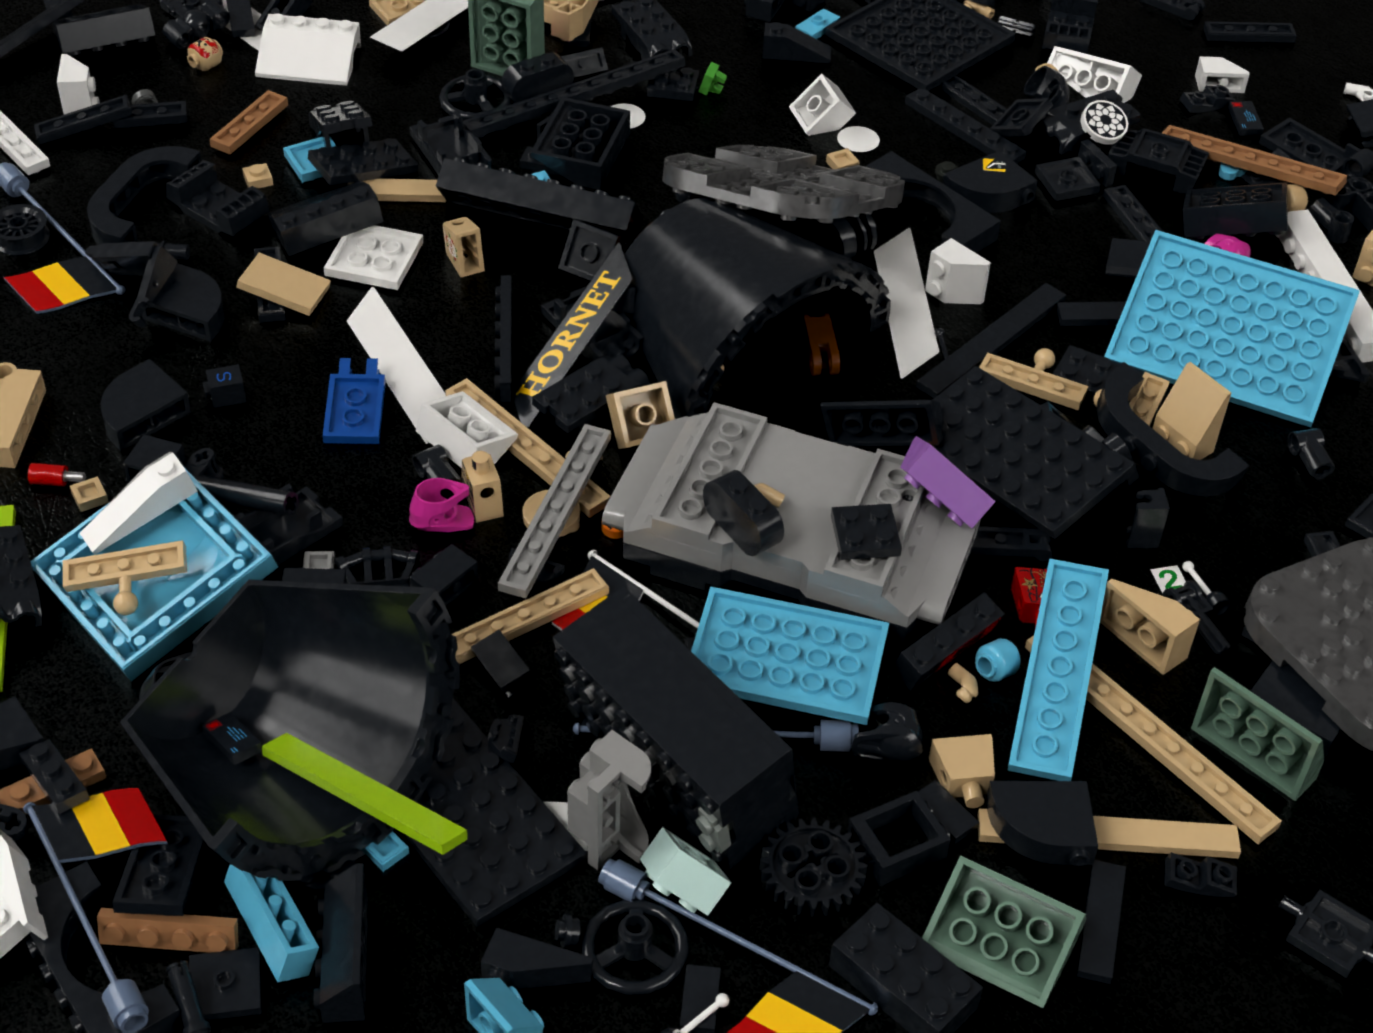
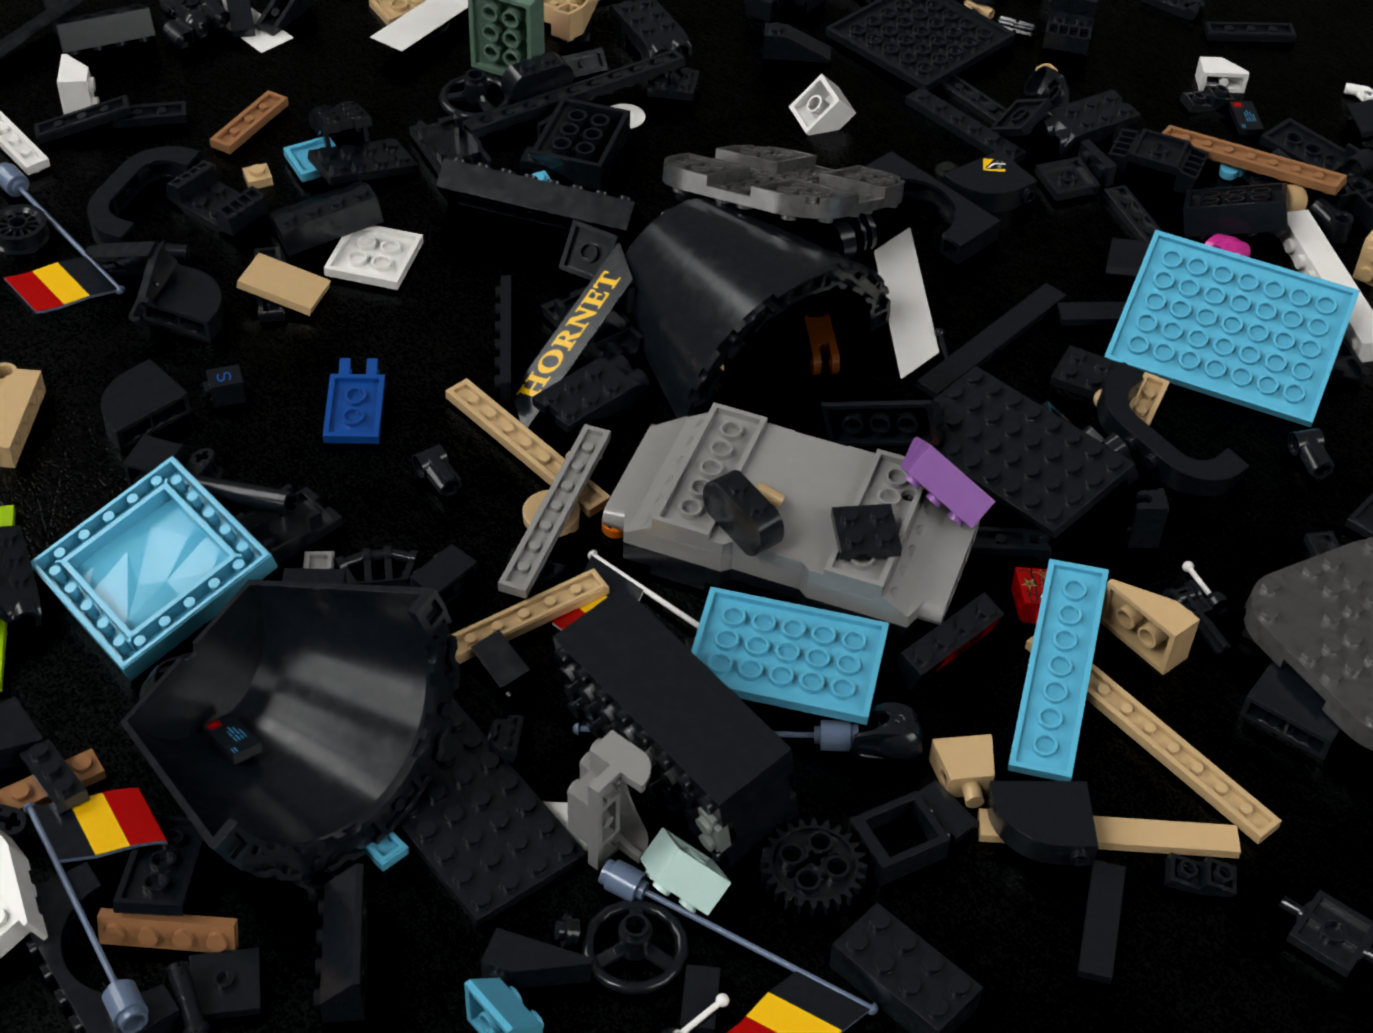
(52, 475): red piece -> none
(89, 494): tan plate -> none
(122, 568): tan plate -> none
(141, 500): white wedge -> none
(144, 97): dark grey tile -> none
(204, 54): tan head -> none
(273, 923): medium azure brick -> none
(307, 49): white piece -> none
(365, 793): lime tile -> none
(397, 357): white sticker -> none
(406, 190): tan tile -> none
(435, 513): dark pink helmet -> none
(463, 428): white slope -> none
(464, 237): tan torso -> none
(481, 474): tan torso -> none
(636, 409): tan brick -> none
(711, 78): bright green tile -> none
(816, 24): medium azure plate -> none
(841, 159): tan plate -> none
(858, 139): white sticker -> none
(957, 274): white slope -> none
(966, 680): tan arm -> none
(997, 660): medium azure head -> none
(1003, 931): sand green slope -> none
(1035, 380): tan plate -> none
(1094, 74): white wedge -> none
(1104, 122): white tile -> none
(1168, 577): white sticker -> none
(1193, 413): tan slope -> none
(1258, 735): sand green slope -> none

